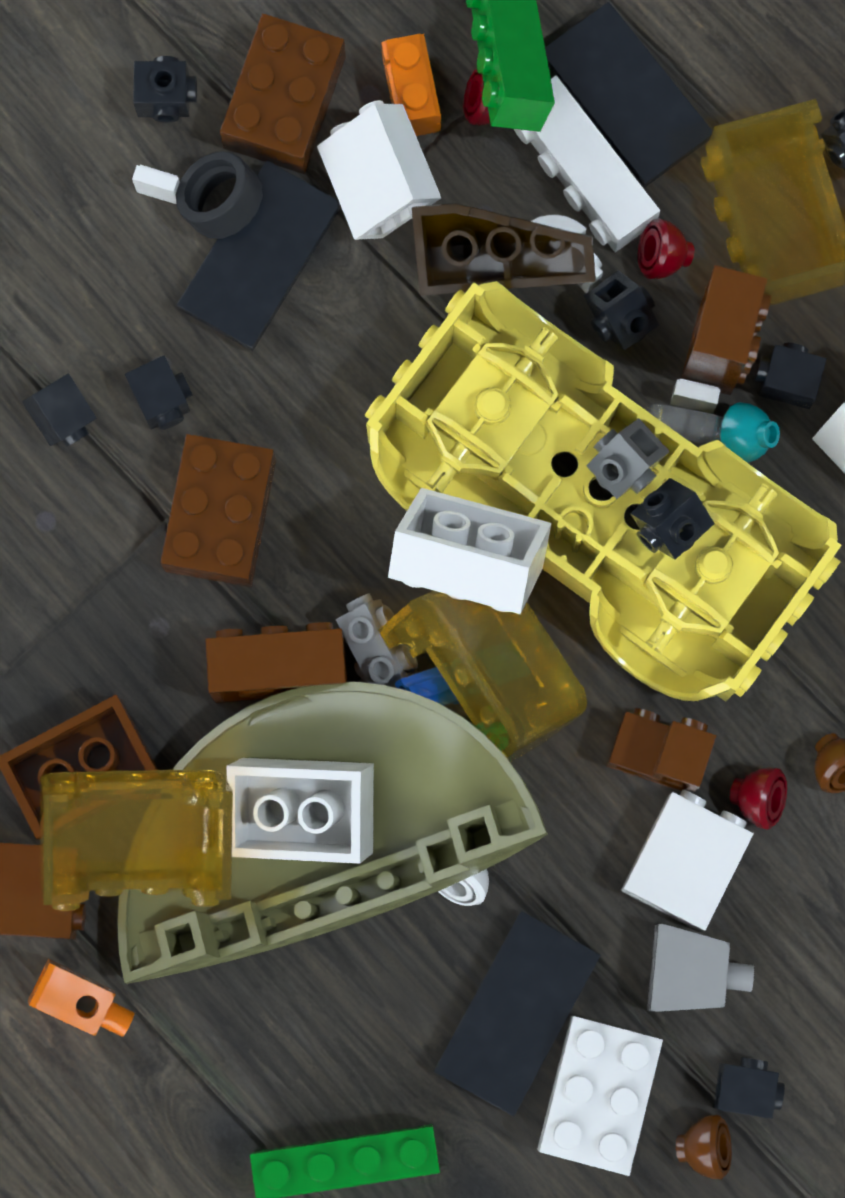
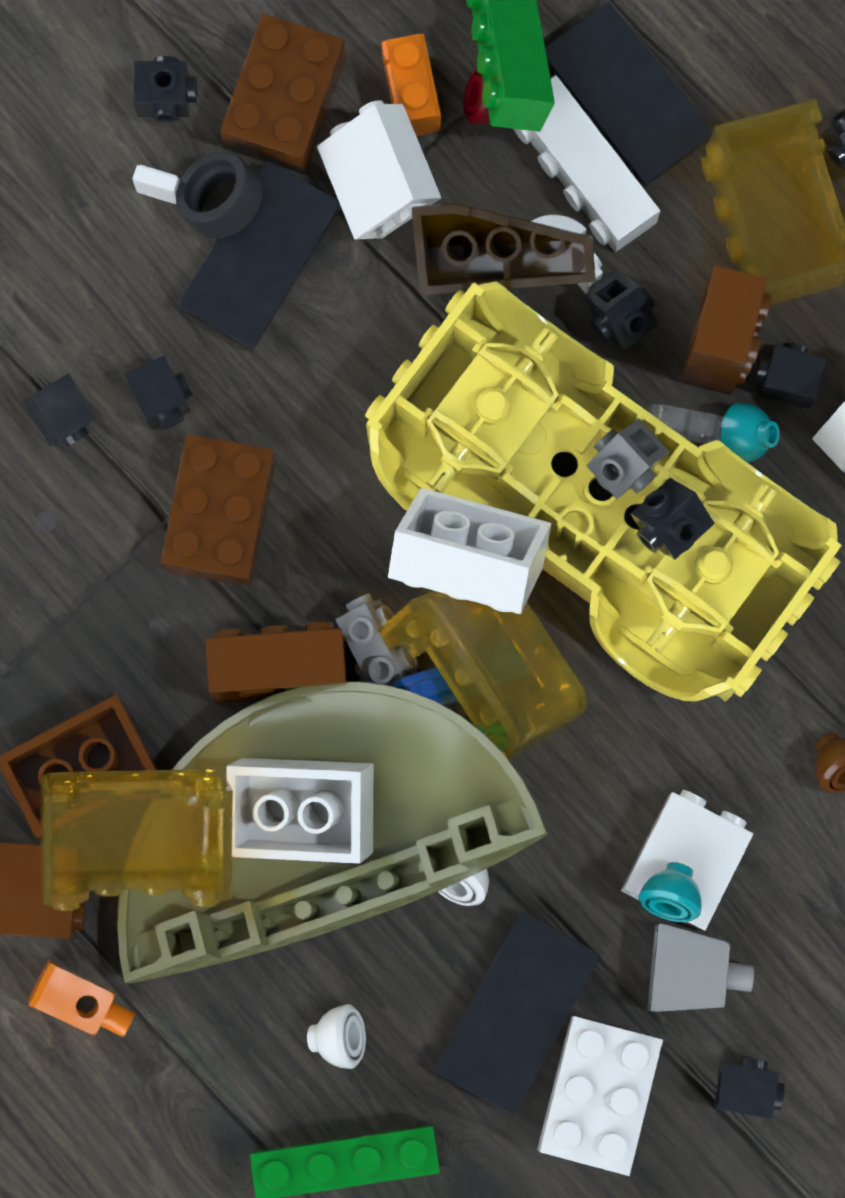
(339, 1037): none -> white brick
(662, 753): reddish brown brick -> none
(663, 250): dark red brick -> none
(672, 894): none -> teal brick
(695, 396): white tile -> none
(706, 1147): reddish brown brick -> none
(761, 796): dark red brick -> none

